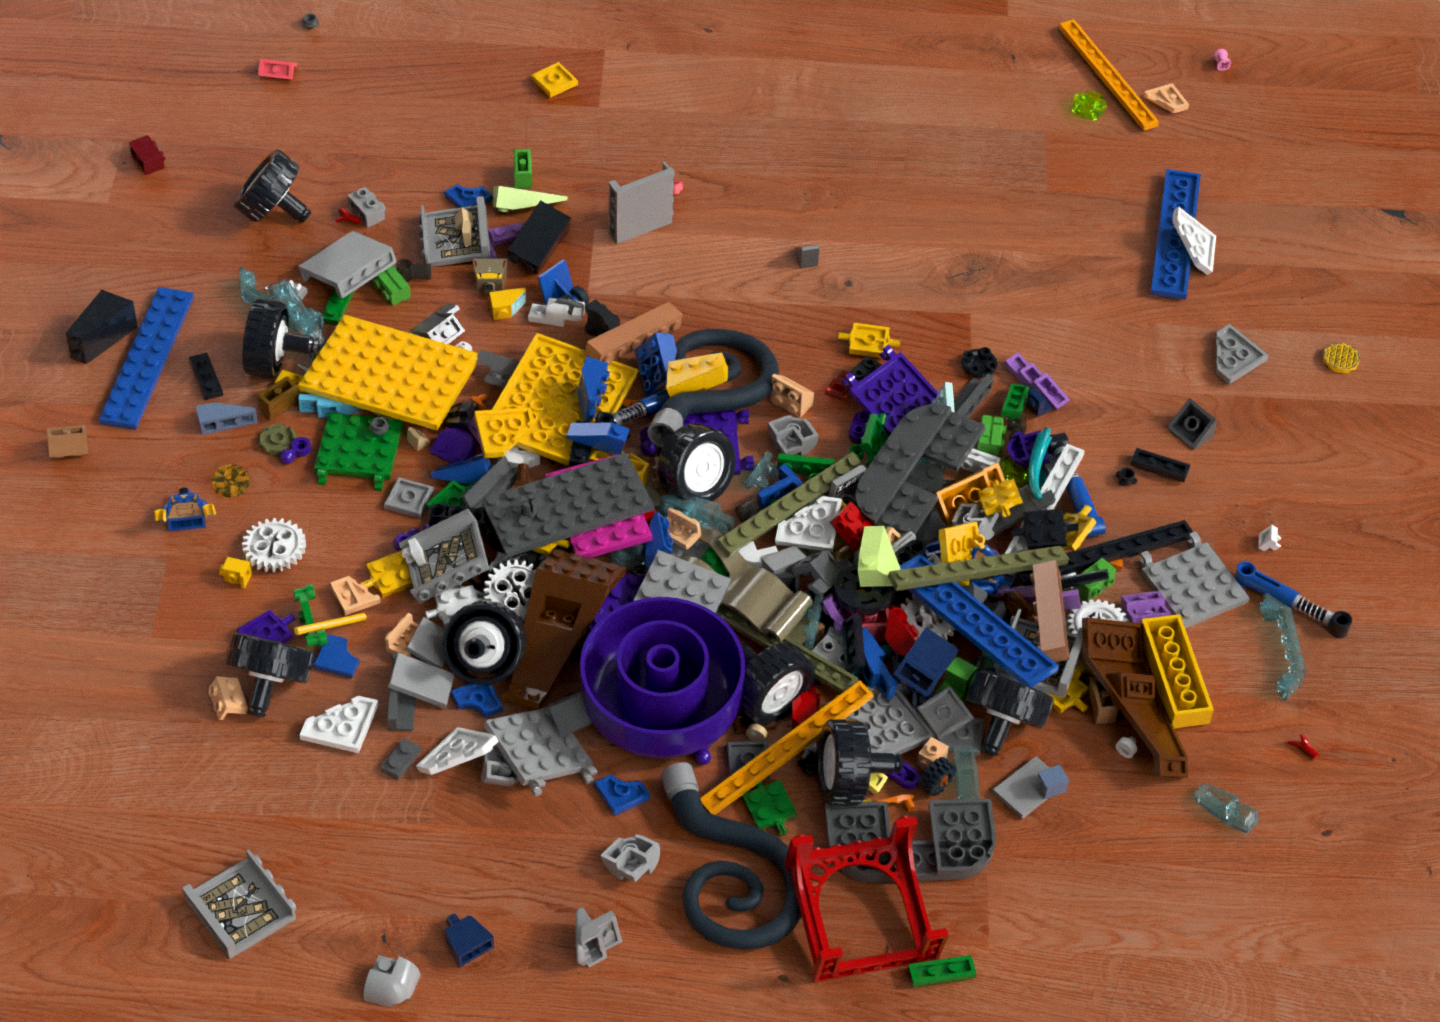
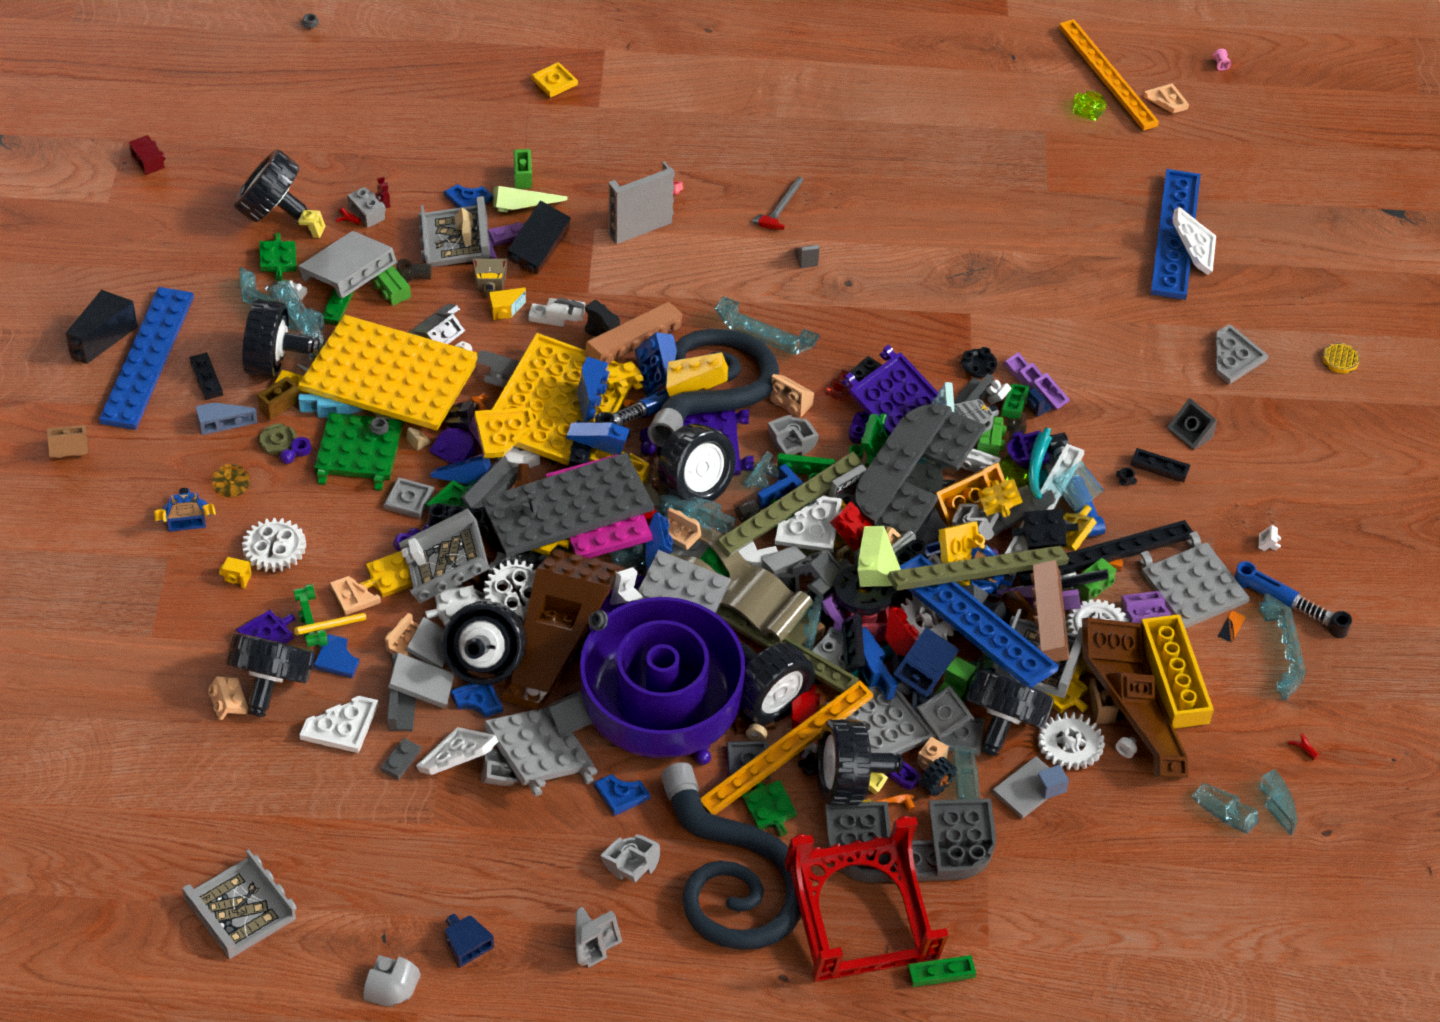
(276, 69): coral panel -> none
(277, 256): none -> green plate
(314, 221): none -> light yellow bracket
(383, 195): none -> dark red plate
(558, 284): blue plate -> none
(598, 620): none -> dark grey plate
(622, 374): none -> yellow plate
(624, 587): none -> white slope
(772, 220): none -> dark grey piece
(793, 344): none -> clear light blue slope
(868, 339): yellow plate -> none
(977, 411): none -> light grey torso
(998, 392): none -> white tile
(1071, 731): none -> white gear
(1078, 486): none -> clear light blue tile
(1232, 626): none -> sticker
(1279, 800): none -> clear light blue slope

